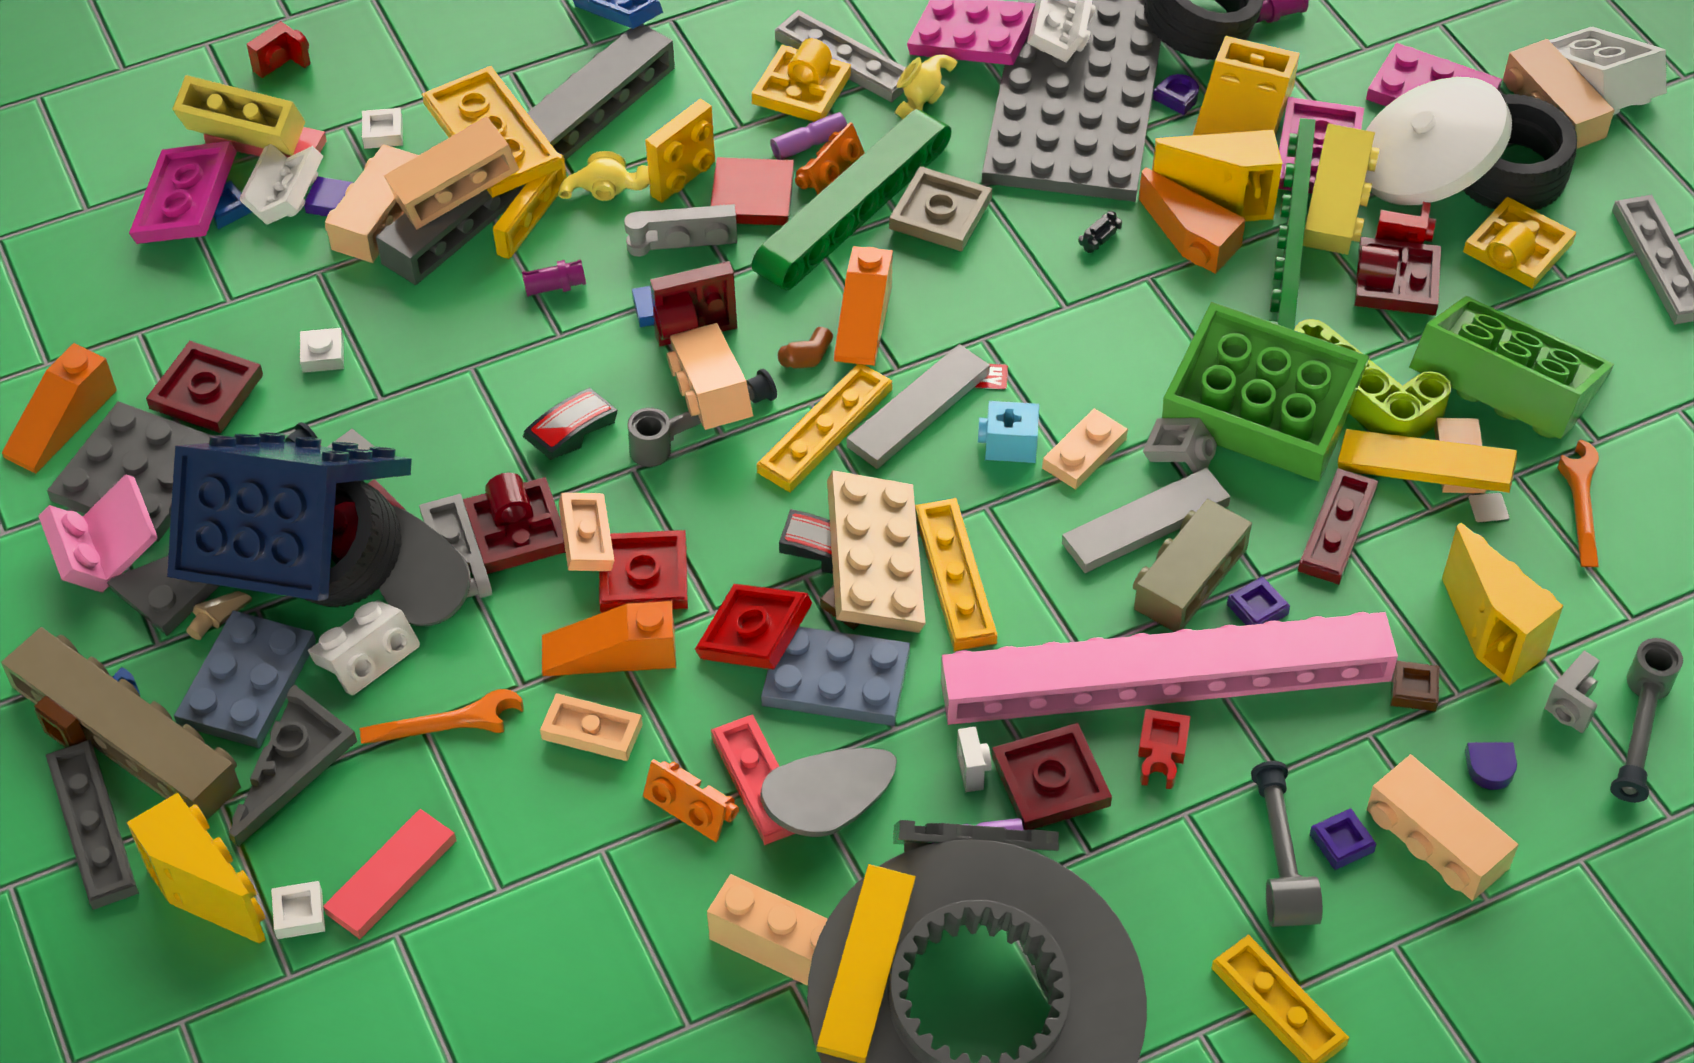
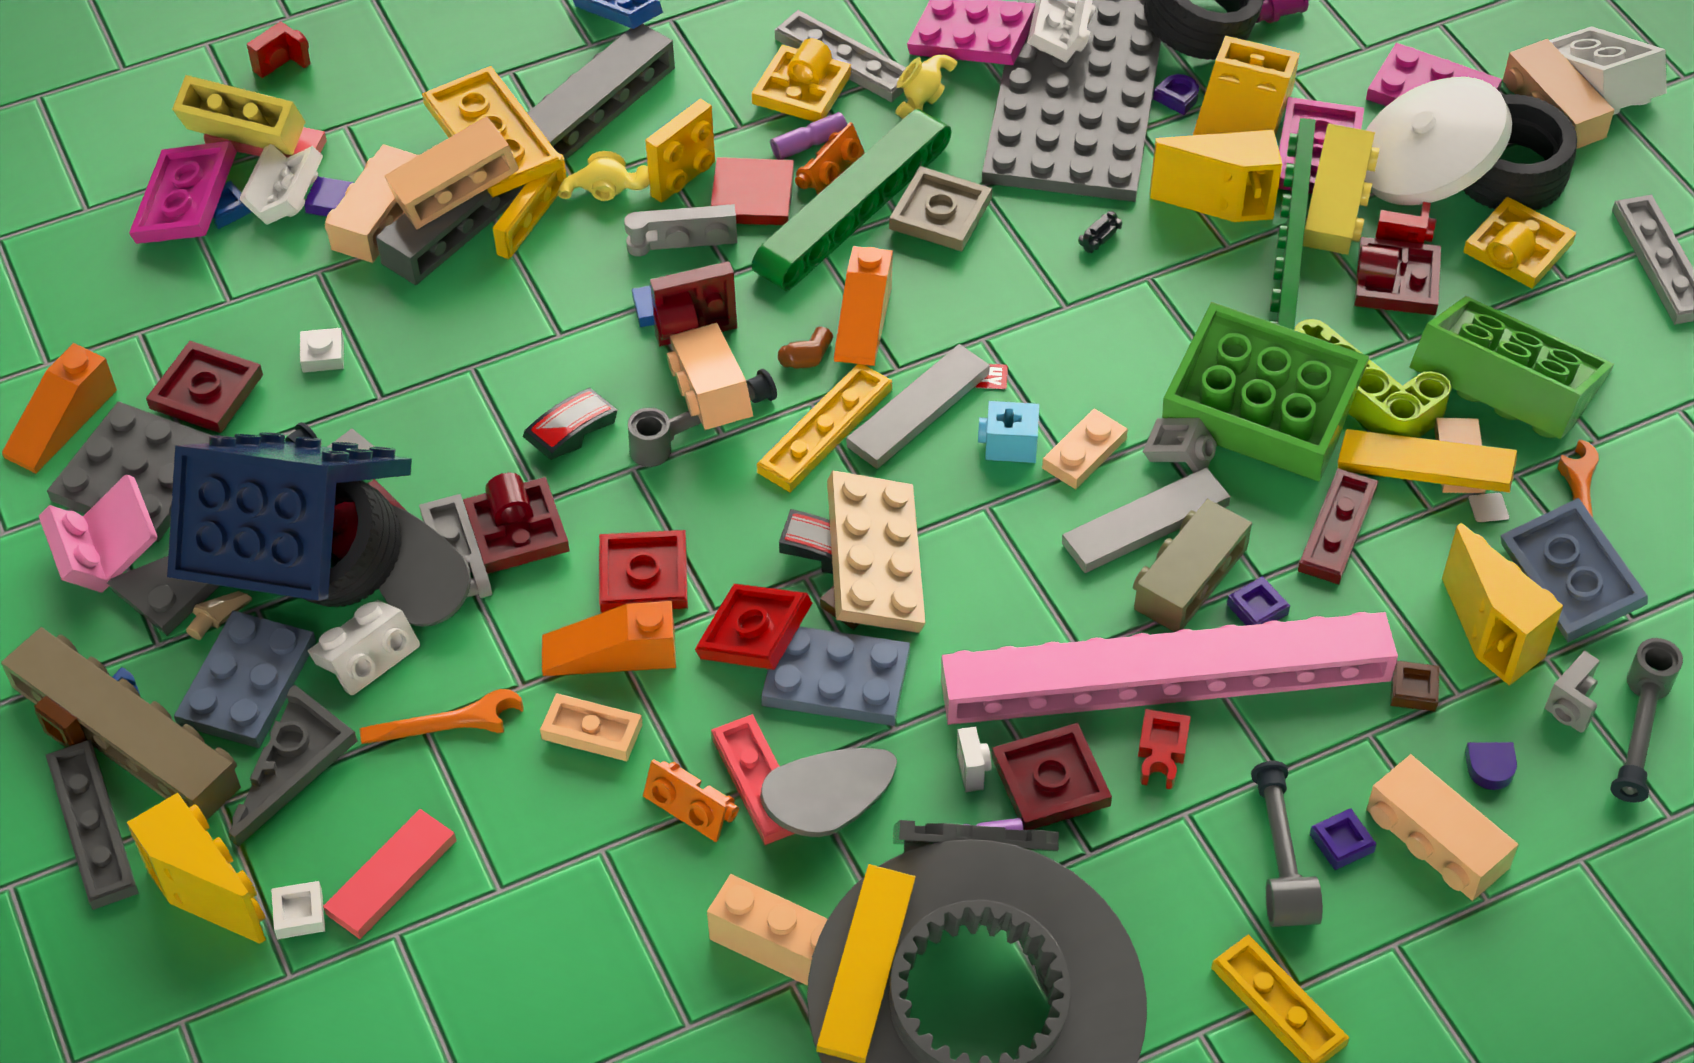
(382, 127): white plate -> none
(554, 277): magenta pin -> none
(586, 532): light nougat plate -> none
(955, 575): yellow tile -> none
(1193, 223): orange slope -> none
(1578, 566): none -> sand blue plate

